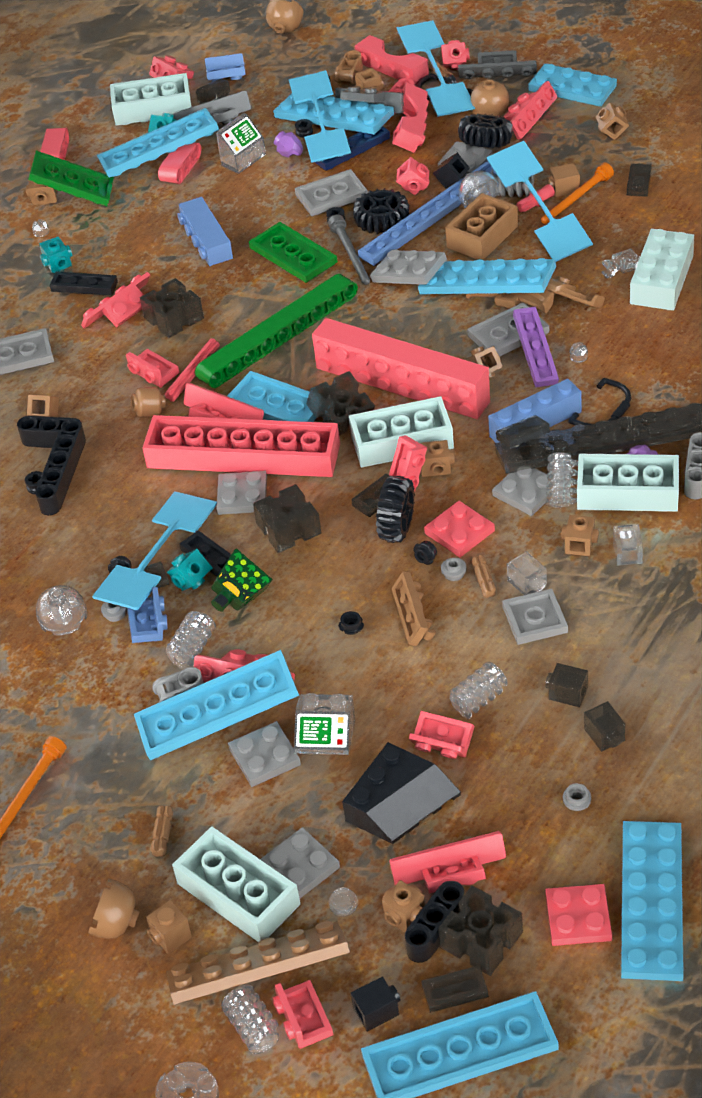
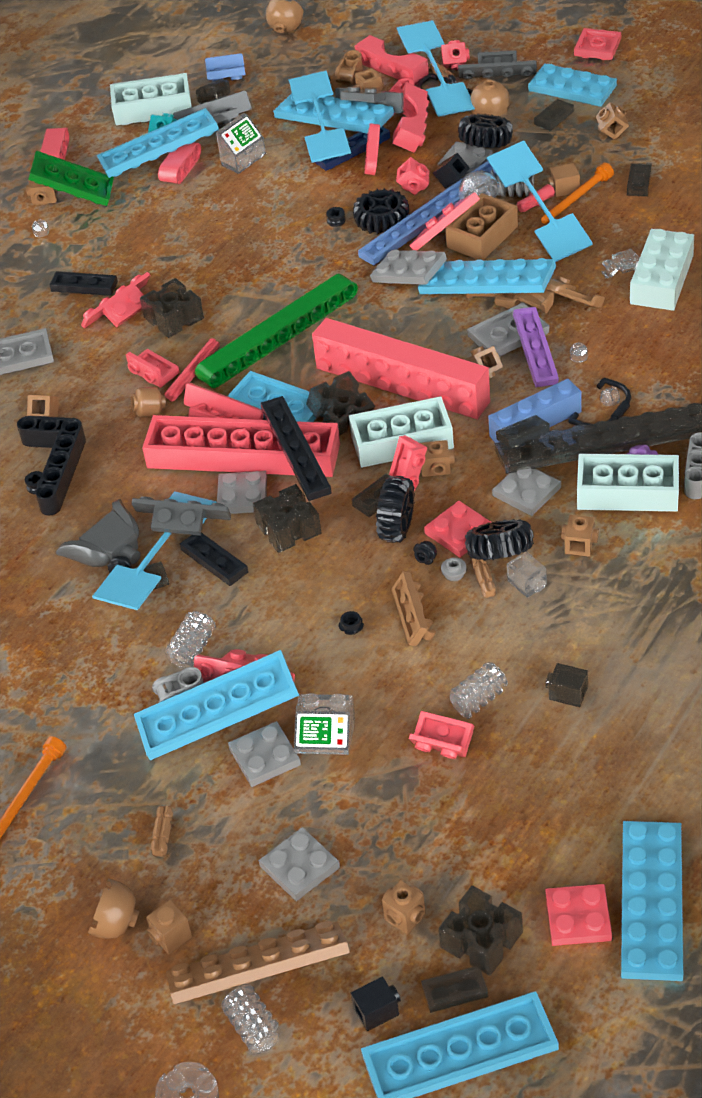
(55, 254): teal brick -> none
(60, 610): clear cylinder -> none
(107, 539): none -> dark grey torso
(113, 612): light grey plate -> none
(148, 622): medium blue bracket -> none
(168, 66): coral bracket -> none
(179, 517): none -> dark grey bracket
(189, 570): teal brick -> none
(205, 231): medium blue brick -> none
(236, 884): light aqua brick -> none
(239, 582): dark green torso -> none
(288, 144): medium lavender rock -> none
(293, 252): green plate -> none
(296, 448): none -> black plate
(303, 128): black bush -> none
(303, 1014): coral bracket -> none
(330, 192): light grey plate -> none
(338, 225): dark grey piece -> none
(343, 901): clear plate -> none
(372, 149): none -> coral beam
(397, 794): black wedge -> none
(422, 927): black beam -> none
(449, 214): none -> coral wing
(449, 862): coral bracket -> none
(499, 539): none -> black gear
(529, 109): coral bracket -> none
(535, 616): light grey plate -> none
(553, 114): none -> clear smoke plate
(560, 480): clear piece -> none
(576, 791): light grey plate -> none
(597, 44): none -> coral plate
(604, 726): clear smoke brick -> none
(610, 396): none -> clear hinge
(627, 544): clear brick -> none

